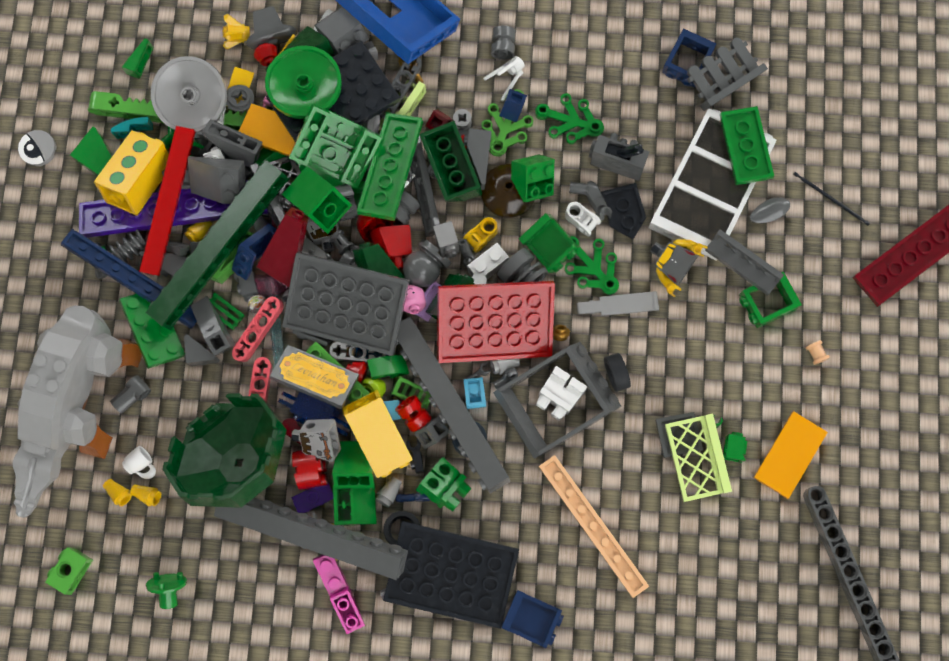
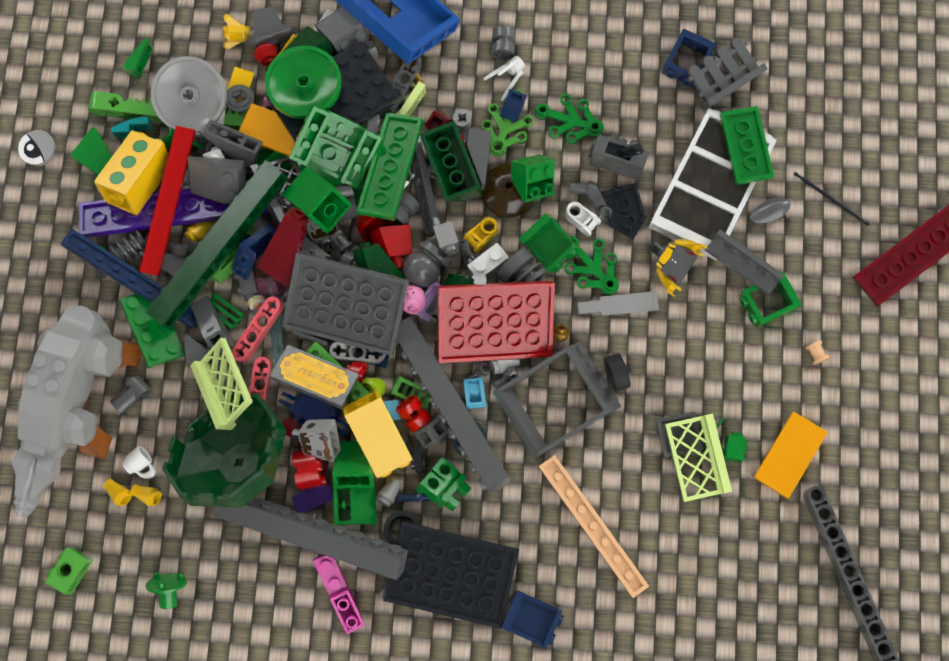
(213, 389): none -> yellowish green fence
(387, 366): green slope -> none
(559, 396): white hips -> none

